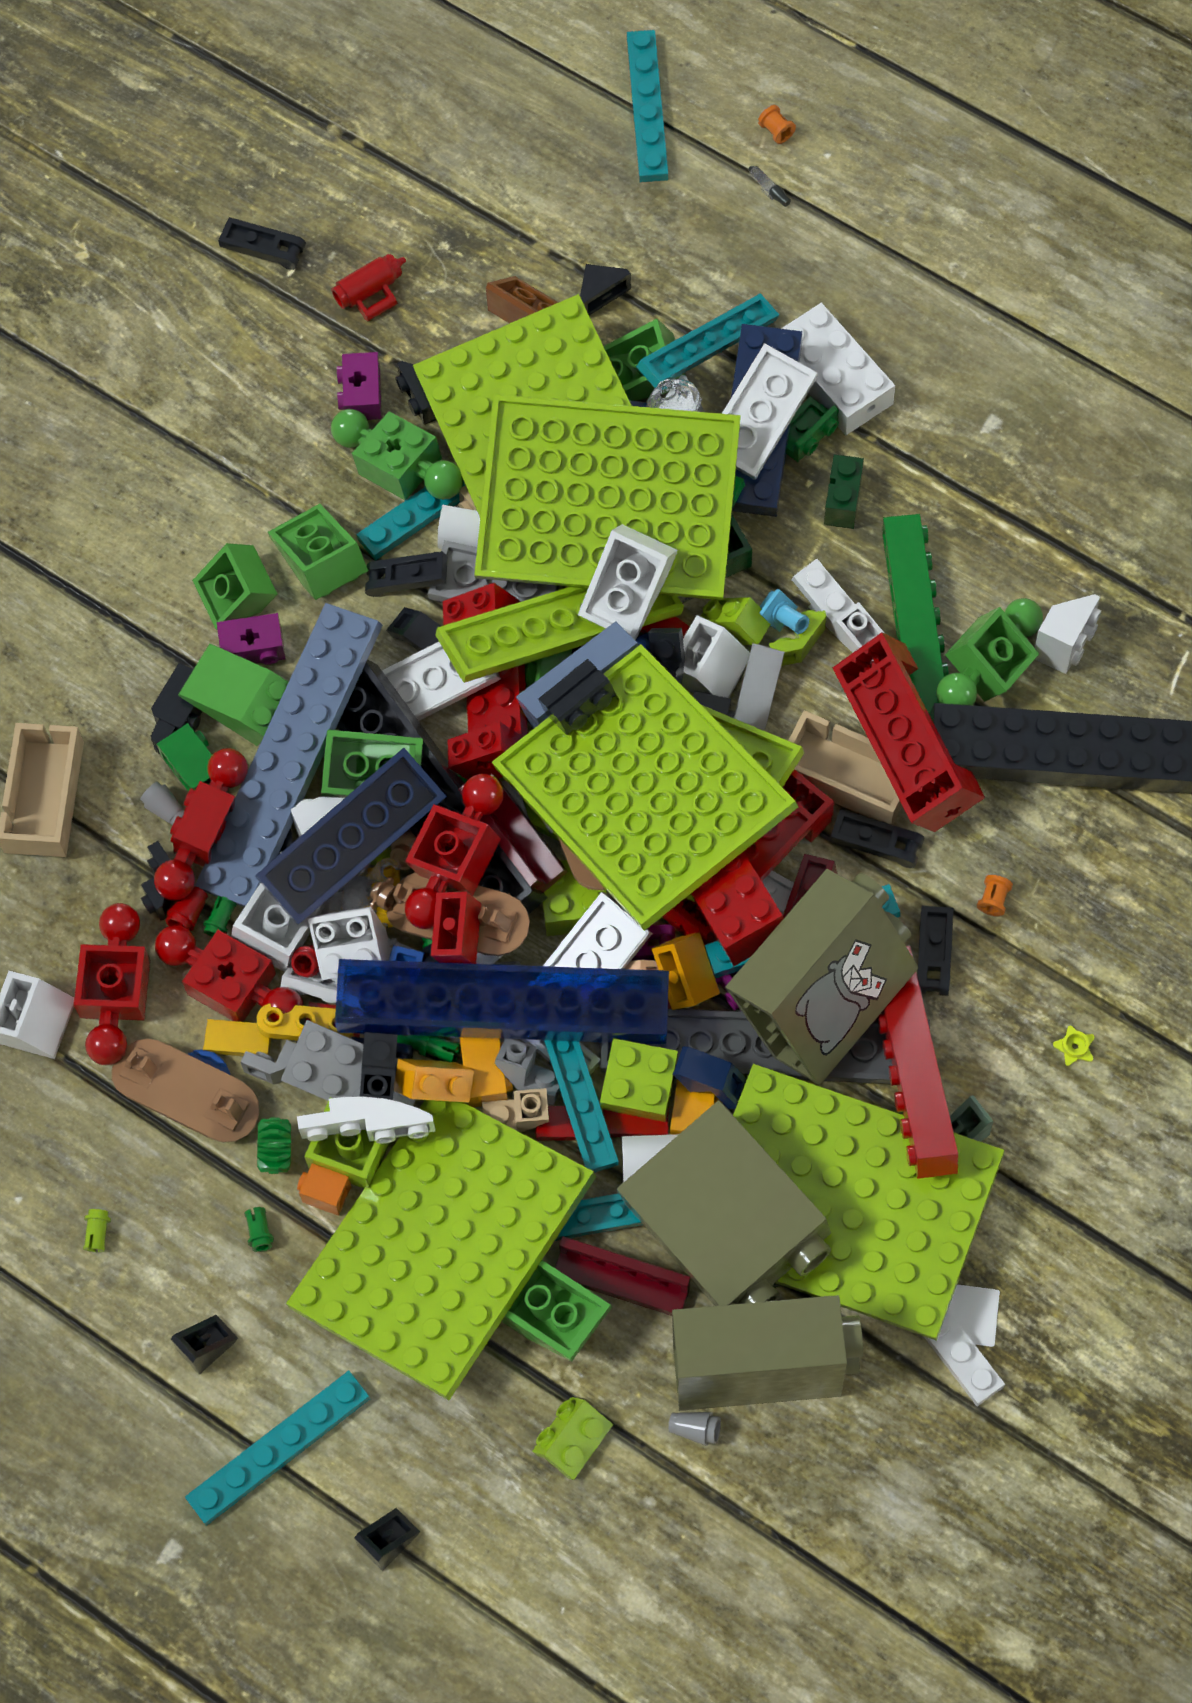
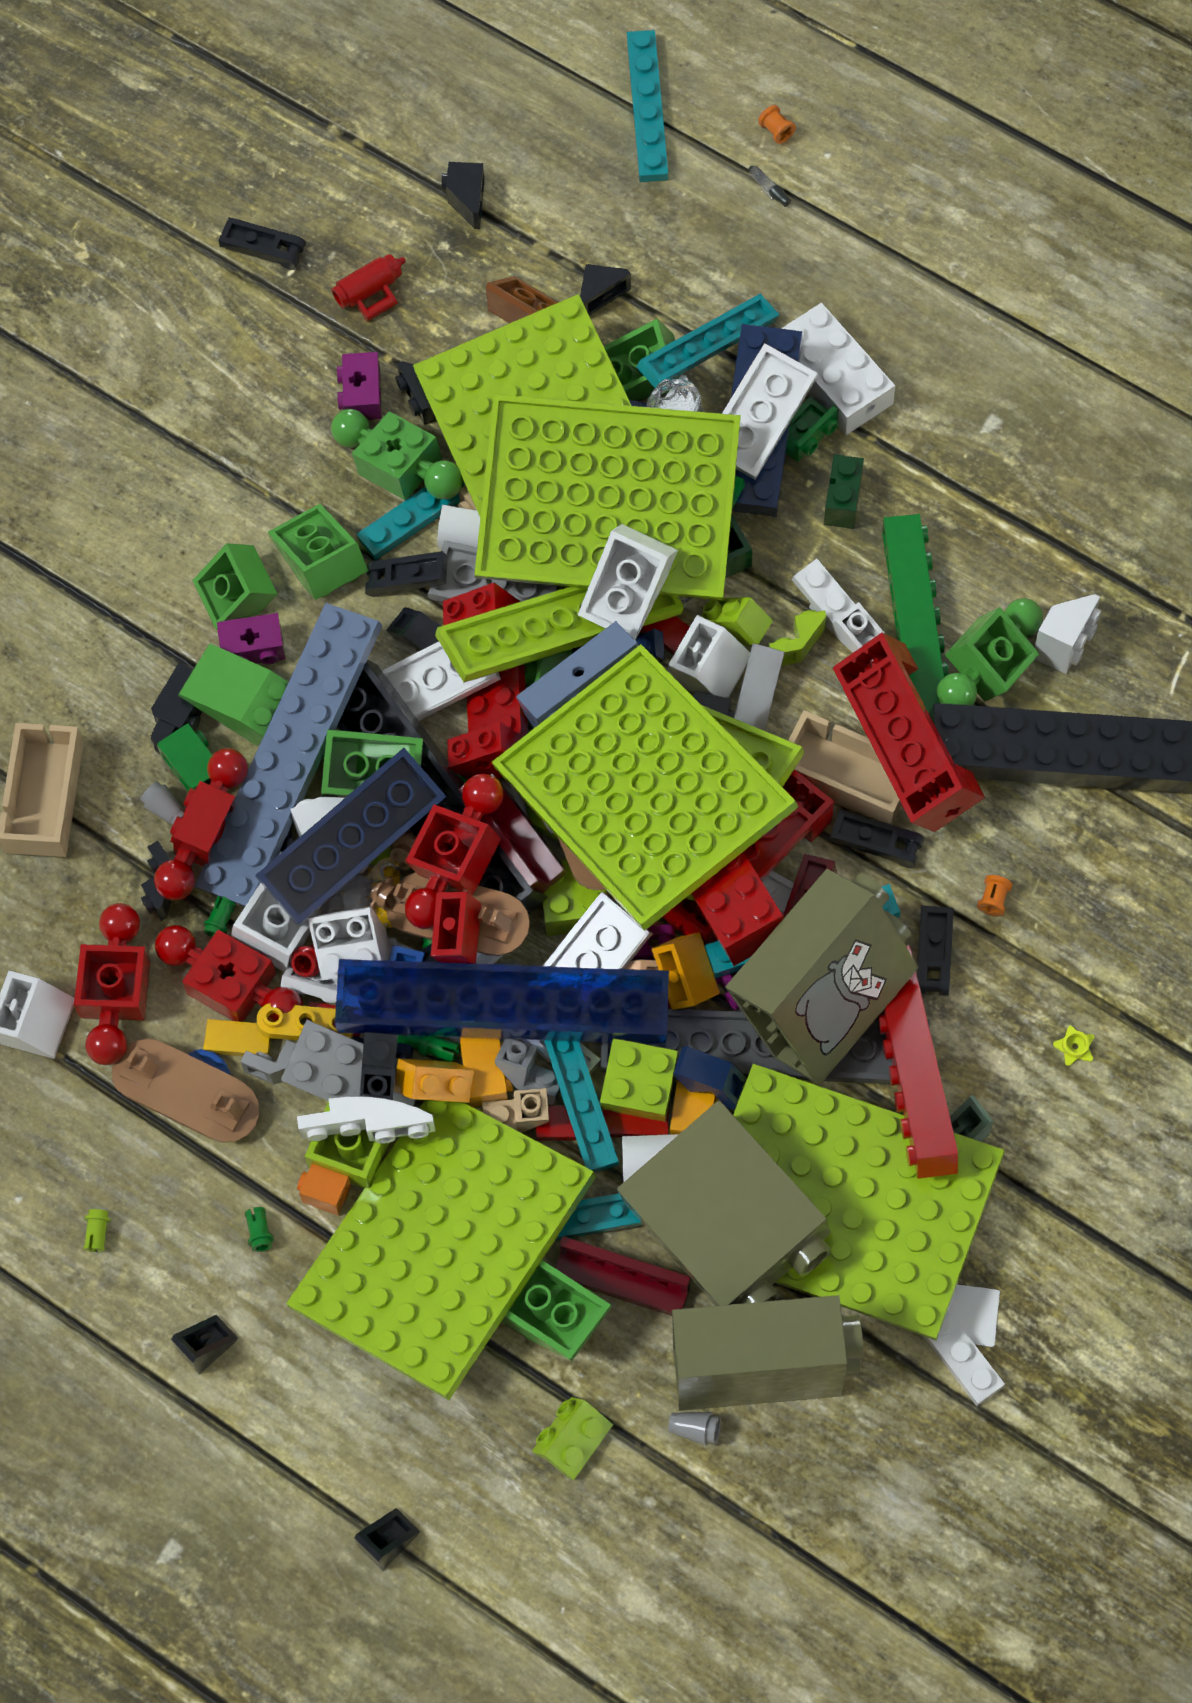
(187, 910): red cone -> none
(274, 1145): green gear -> none
(277, 1448): teal plate -> none
(465, 190): none -> black slope
(577, 697): black brick -> none
(668, 650): black slope -> none
(782, 612): medium azure bracket -> none

